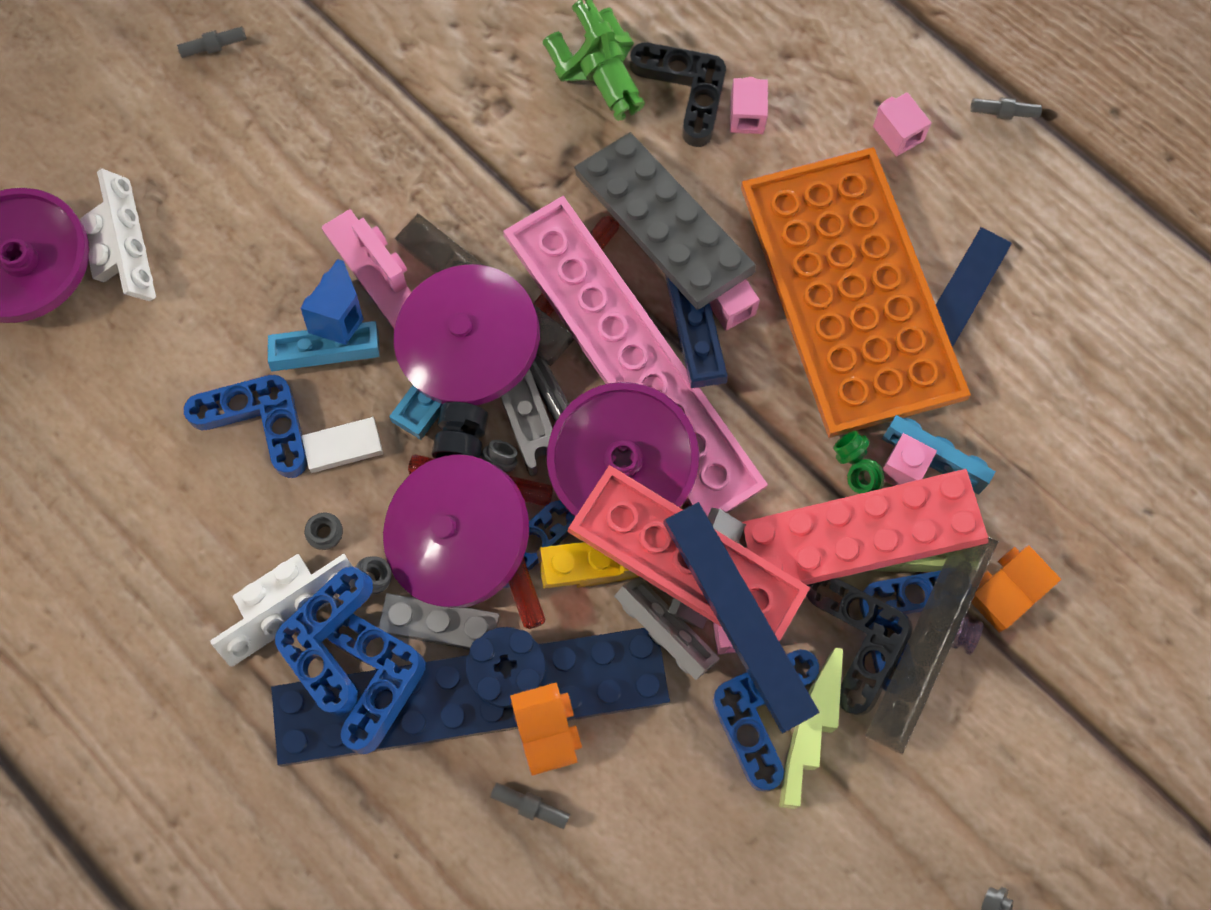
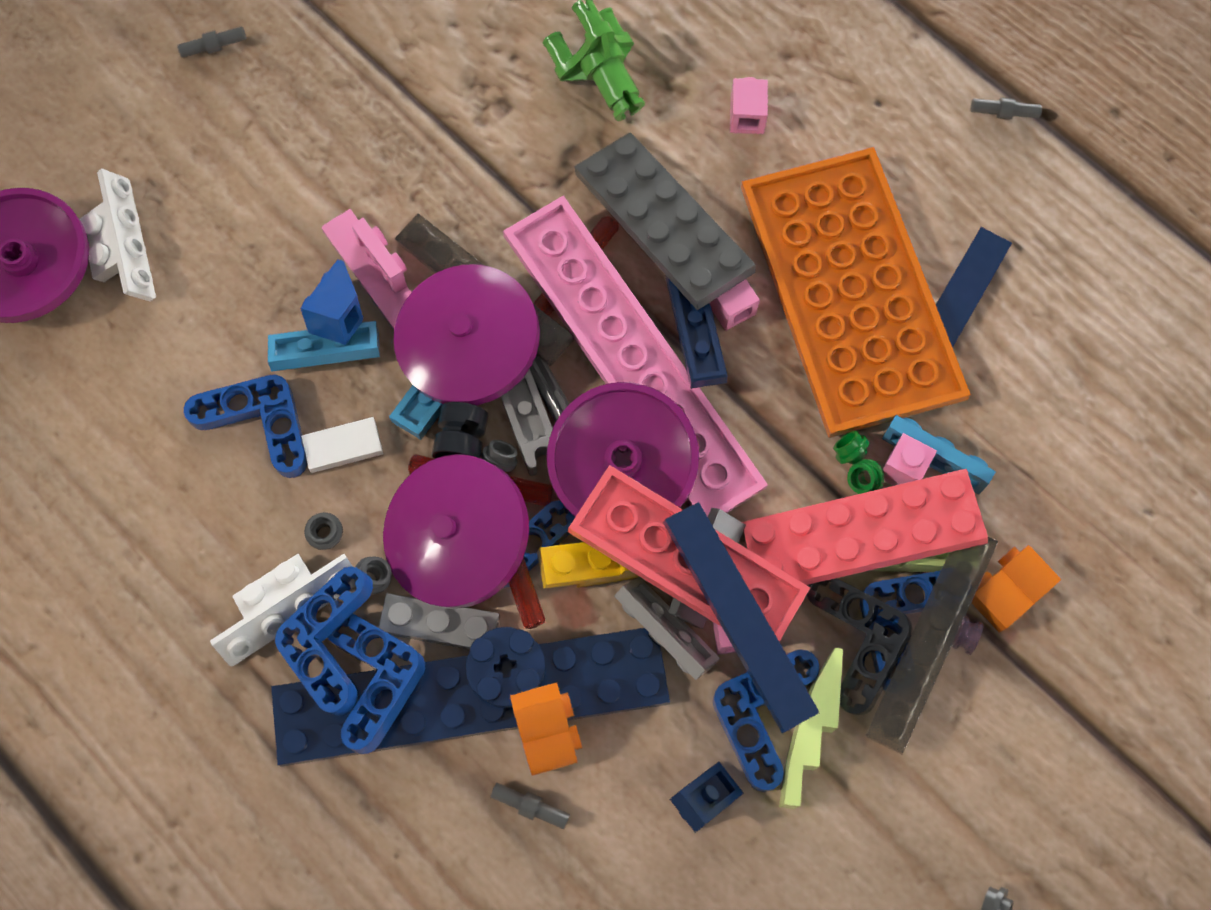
(692, 76): black beam -> none
(706, 796): none -> dark blue slope
(901, 123): bright pink brick -> none

